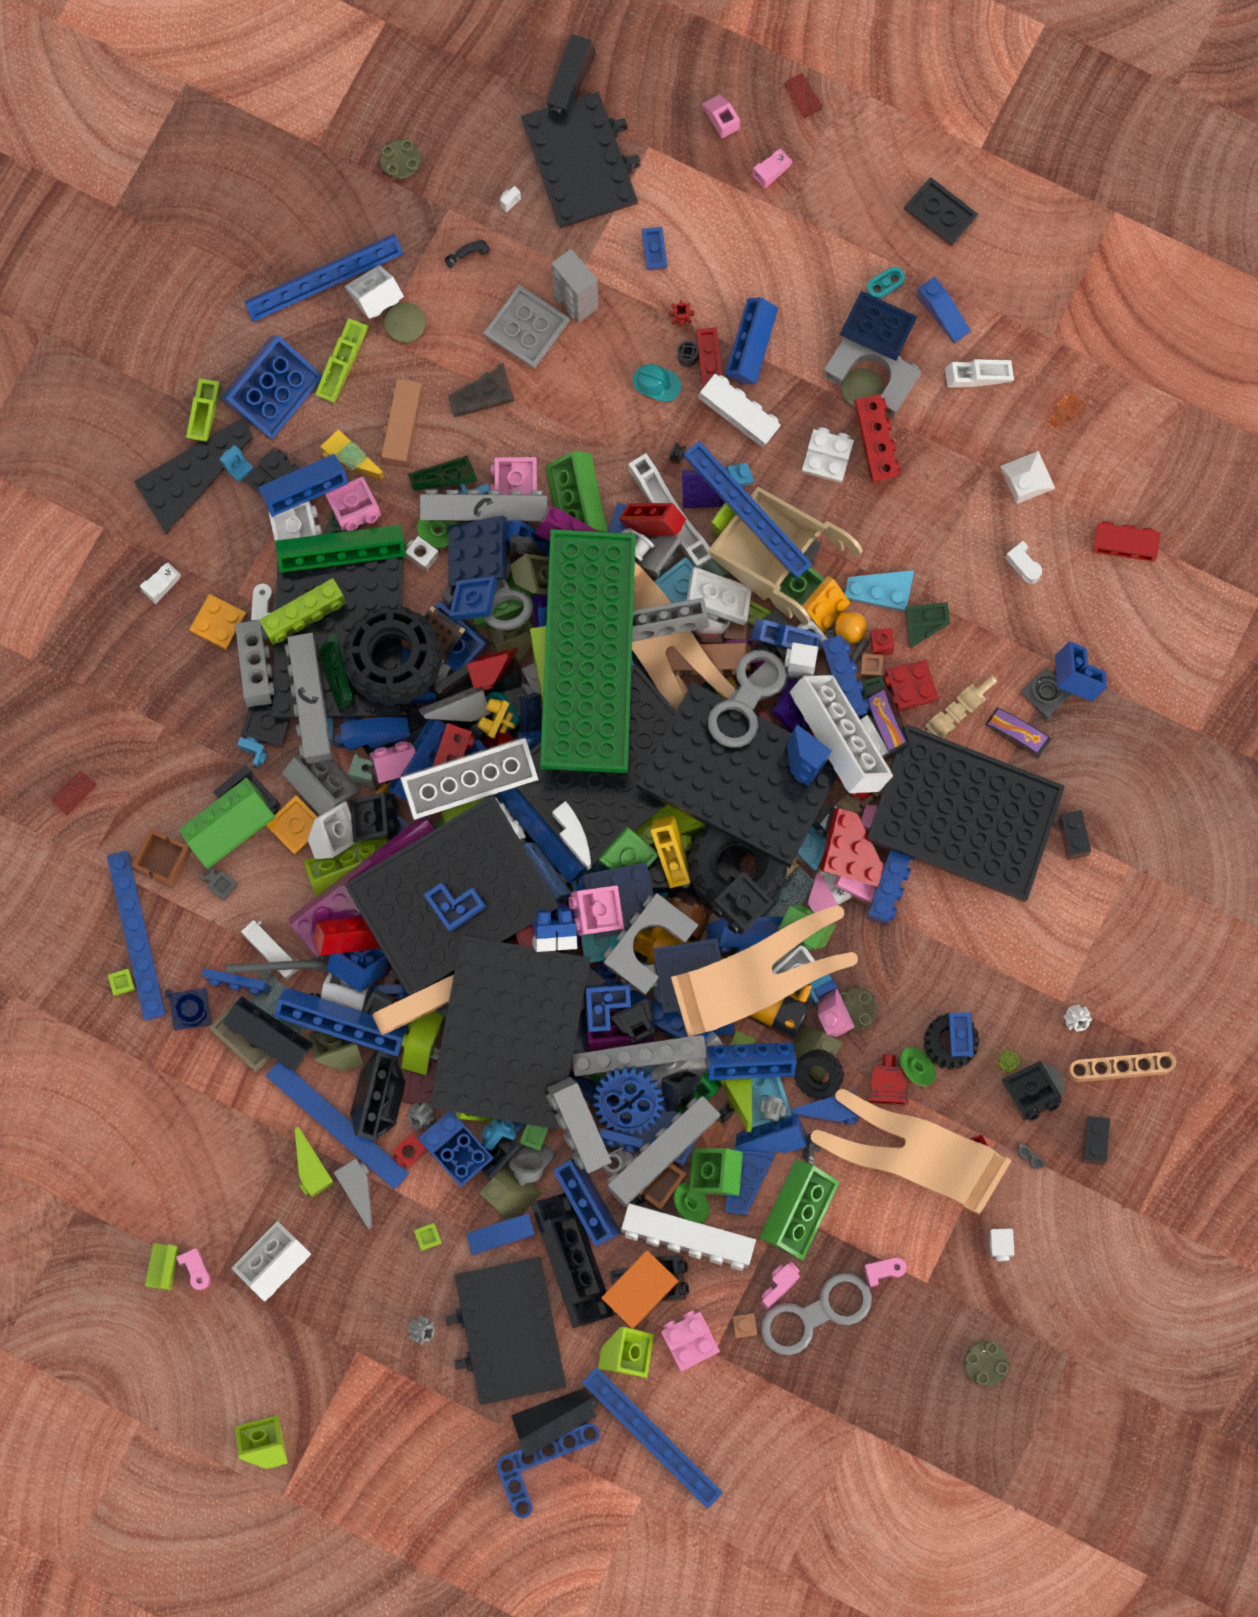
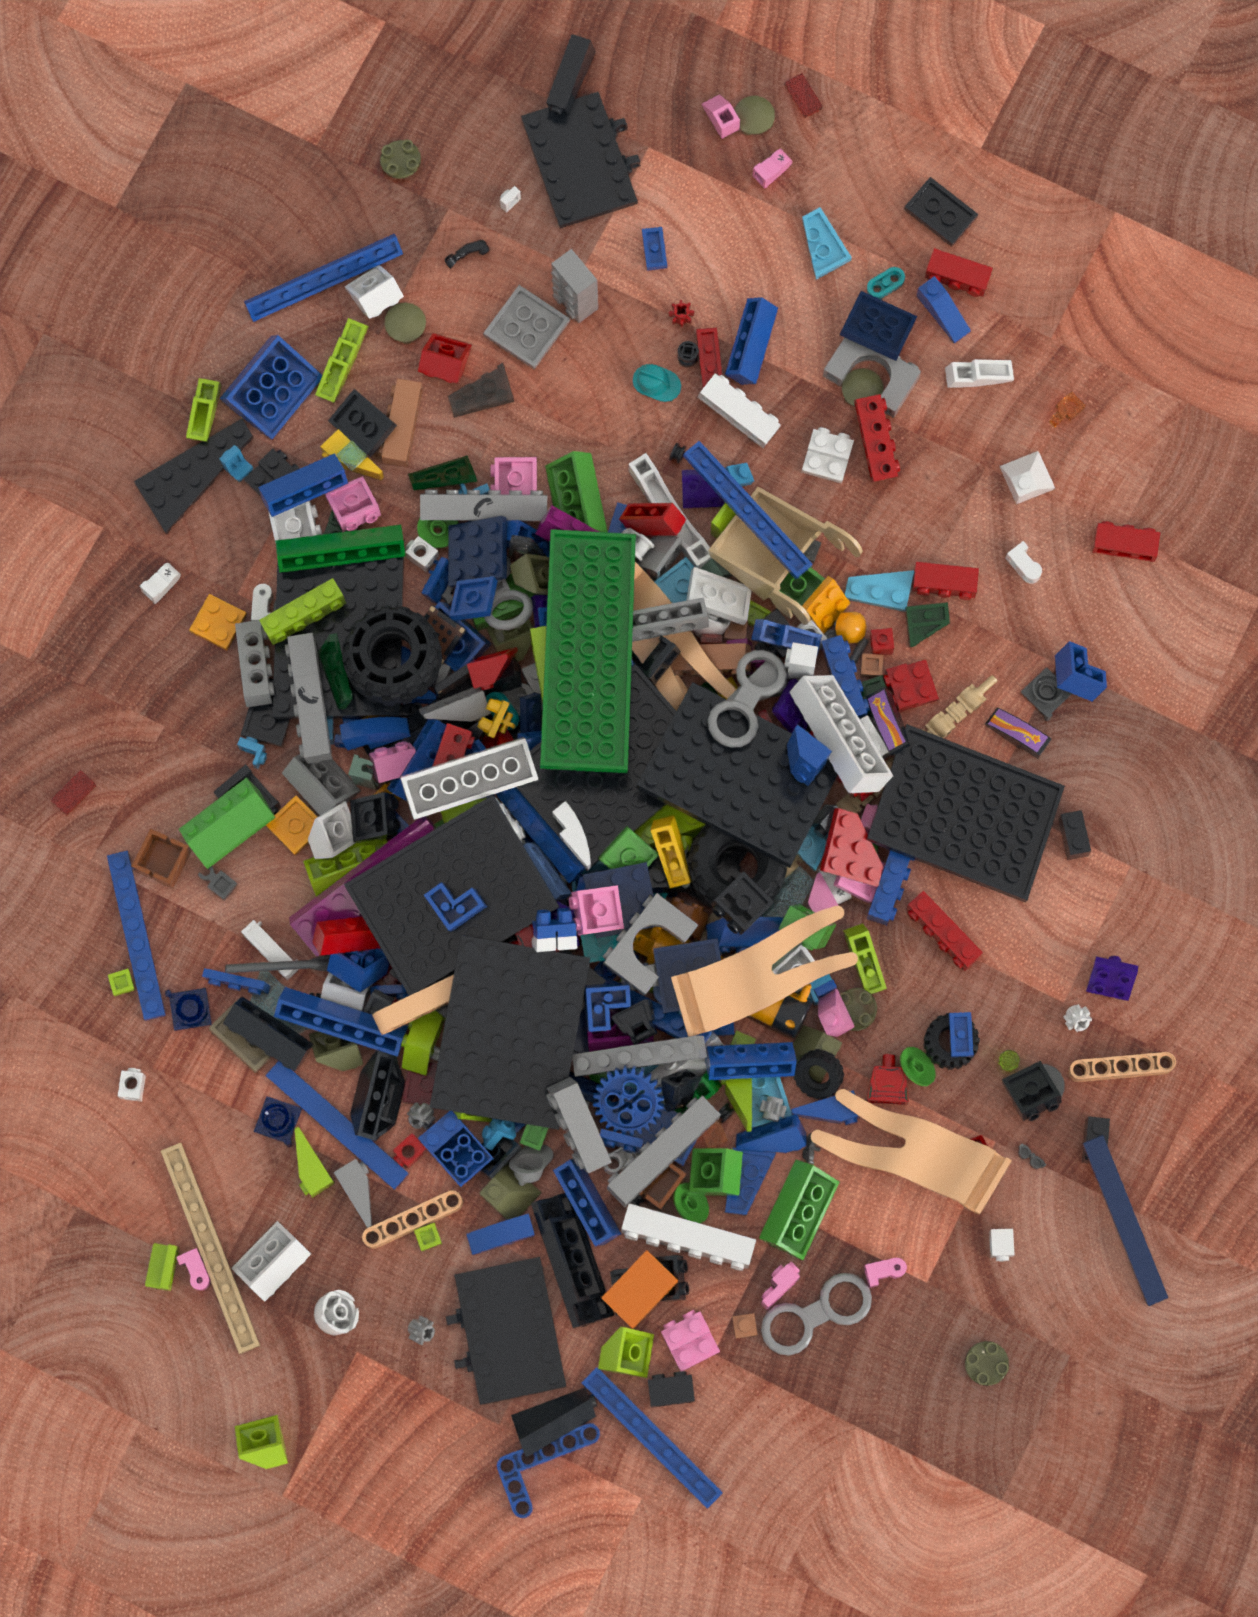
(131, 1094): none -> white brick
(210, 1248): none -> tan plate
(278, 1120): none -> clear blue hat
(336, 1313): none -> white cylinder
(362, 423): none -> black plate
(401, 1219): none -> light nougat beam
(437, 581): none -> blue plate
(444, 358): none -> red slope
(659, 660): none -> black hinge
(671, 1389): none -> black brick
(755, 115): none -> olive dish
(824, 244): none -> medium azure wing
(867, 966): none -> lime slope
(945, 580): none -> red brick
(948, 935): none -> red brick
(959, 273): none -> red brick
(1112, 978): none -> dark purple plate
(1125, 1220): none -> dark blue tile

